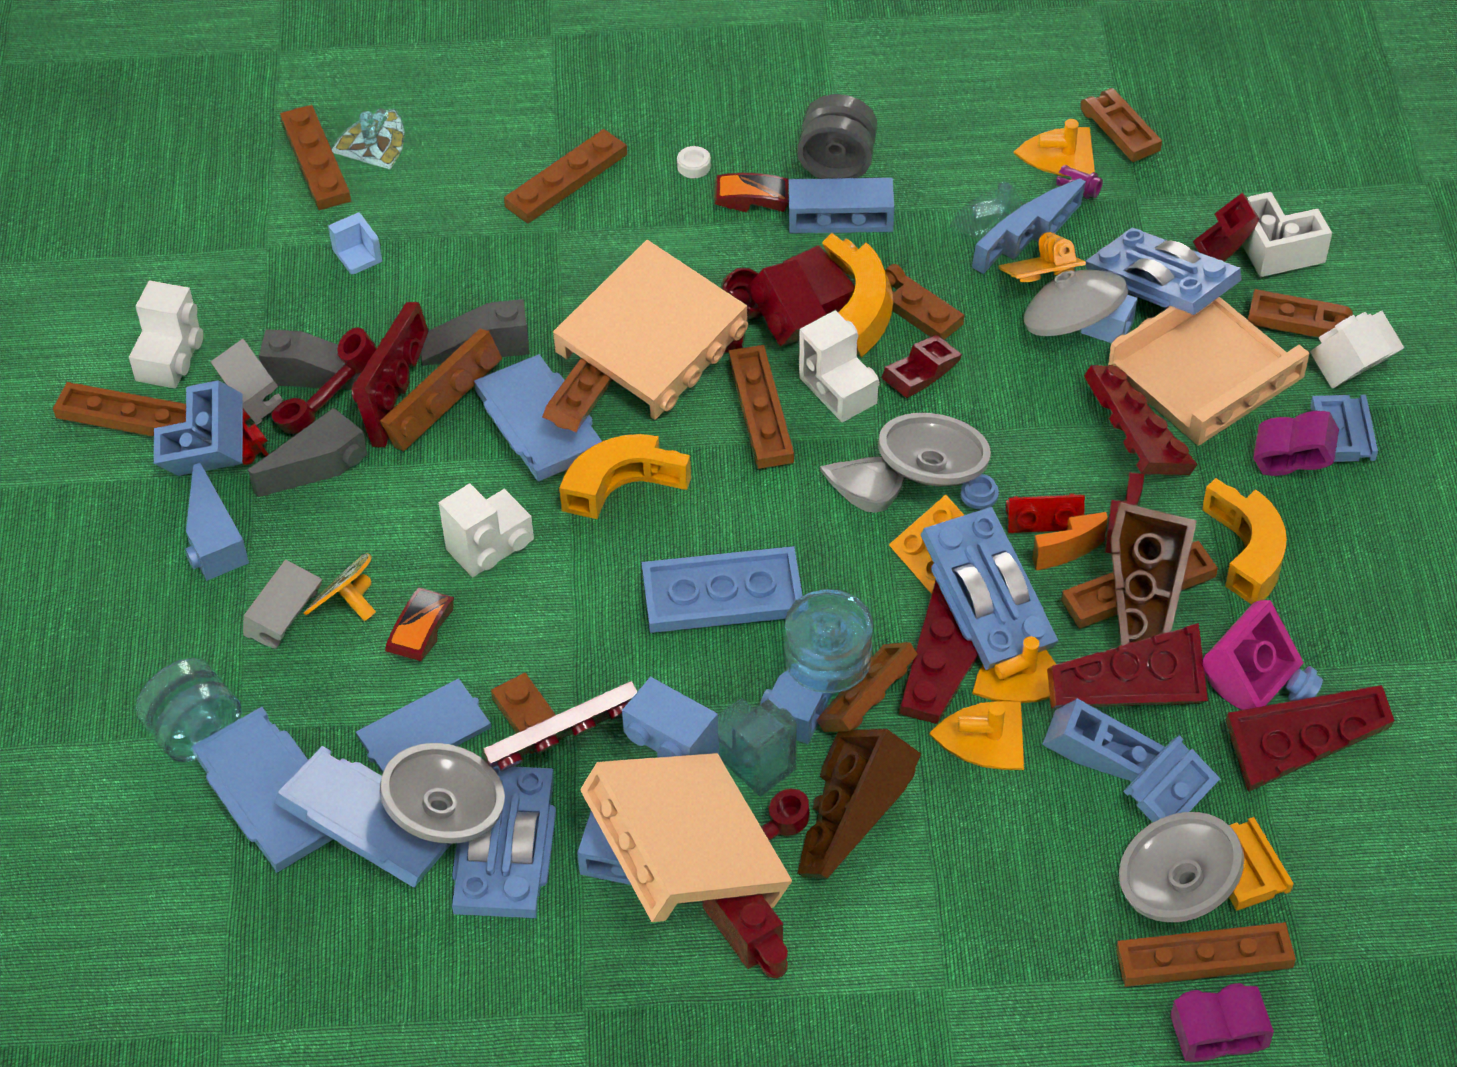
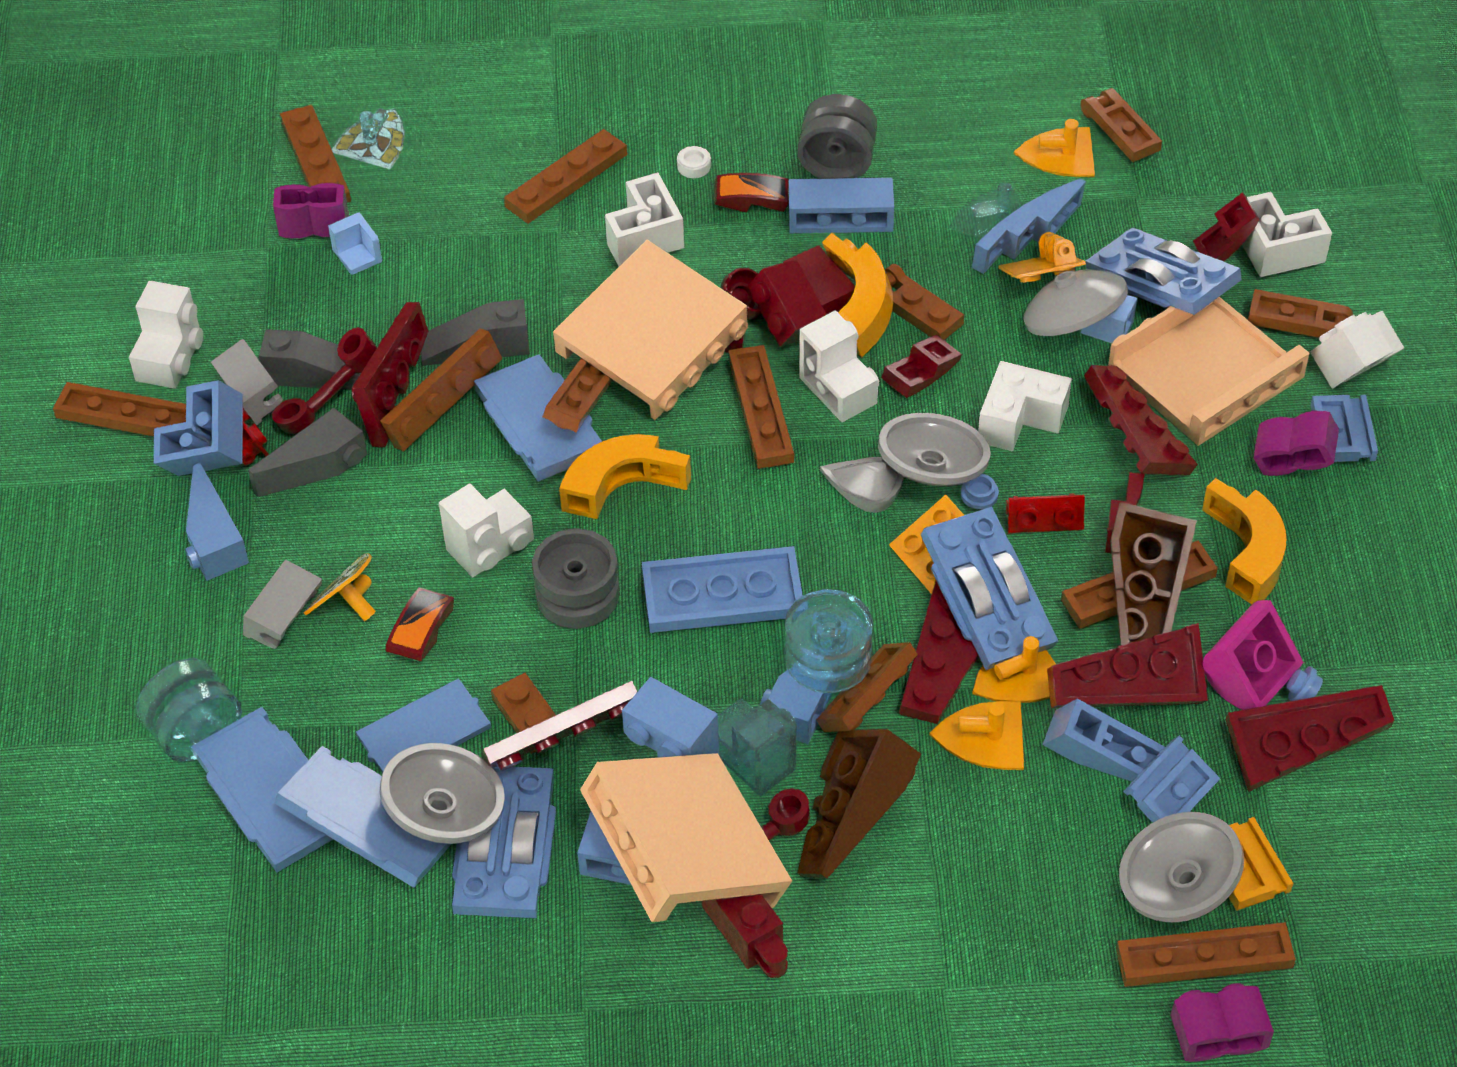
(308, 210): none -> magenta brick
(576, 578): none -> dark grey wheel
(648, 216): none -> white brick
(1022, 398): none -> white brick
(1081, 537): orange slope -> none
(1093, 182): magenta pin -> none

